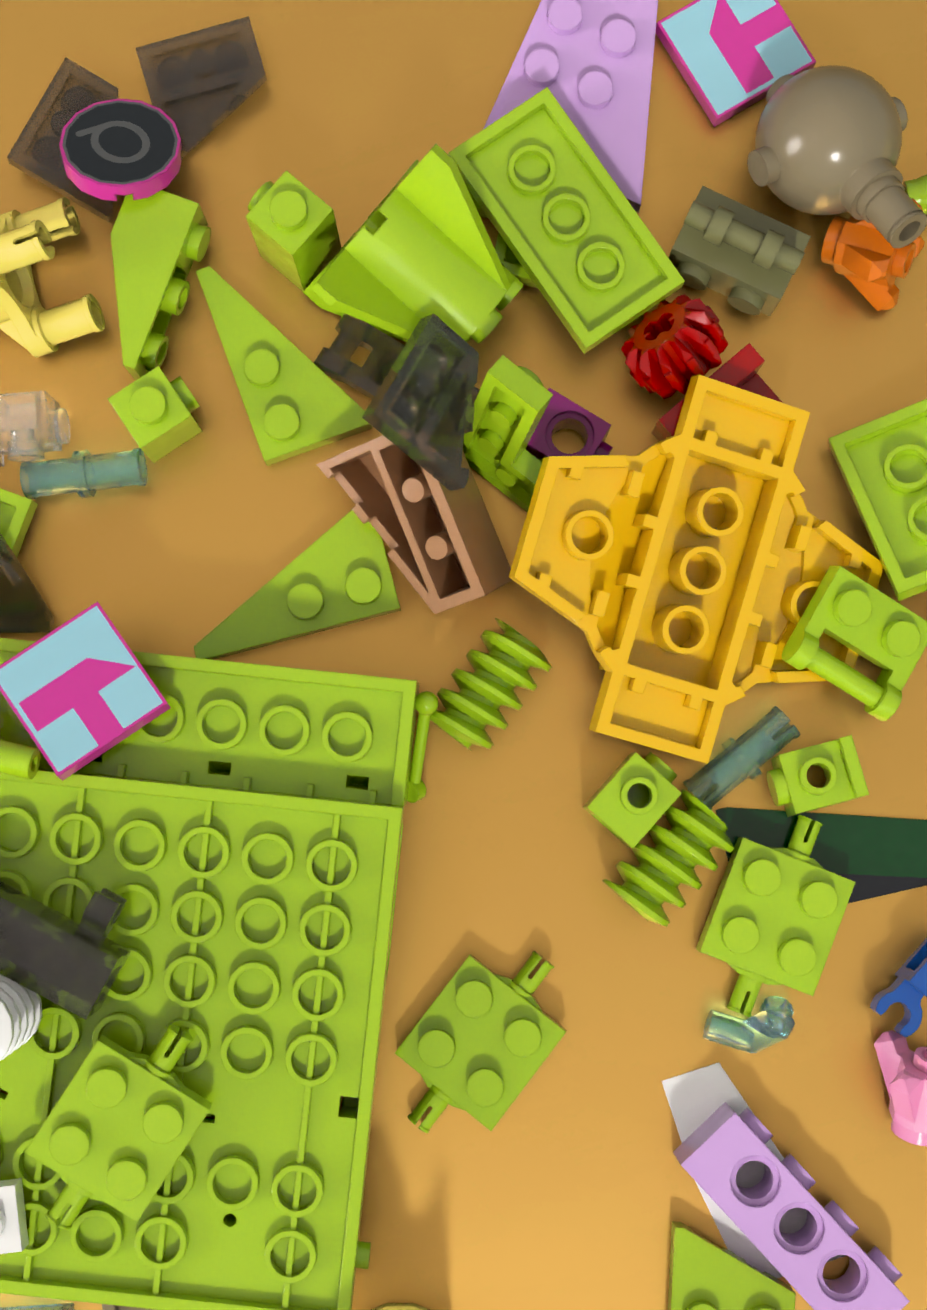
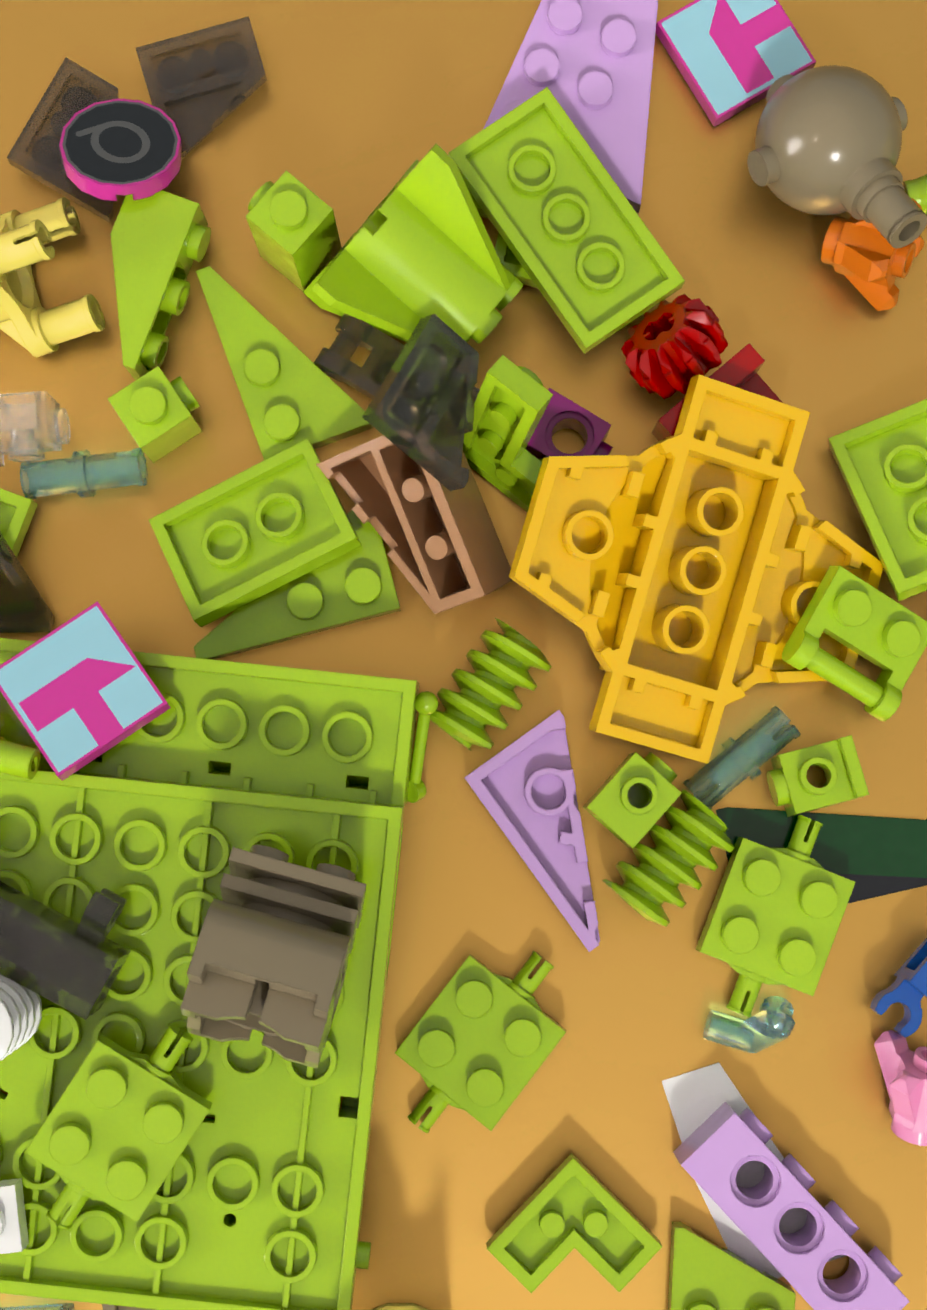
(254, 533): none -> lime plate
(274, 953): none -> dark tan piece
(536, 806): none -> lavender wing
(567, 1214): none -> lime plate
(737, 252): olive brick -> none

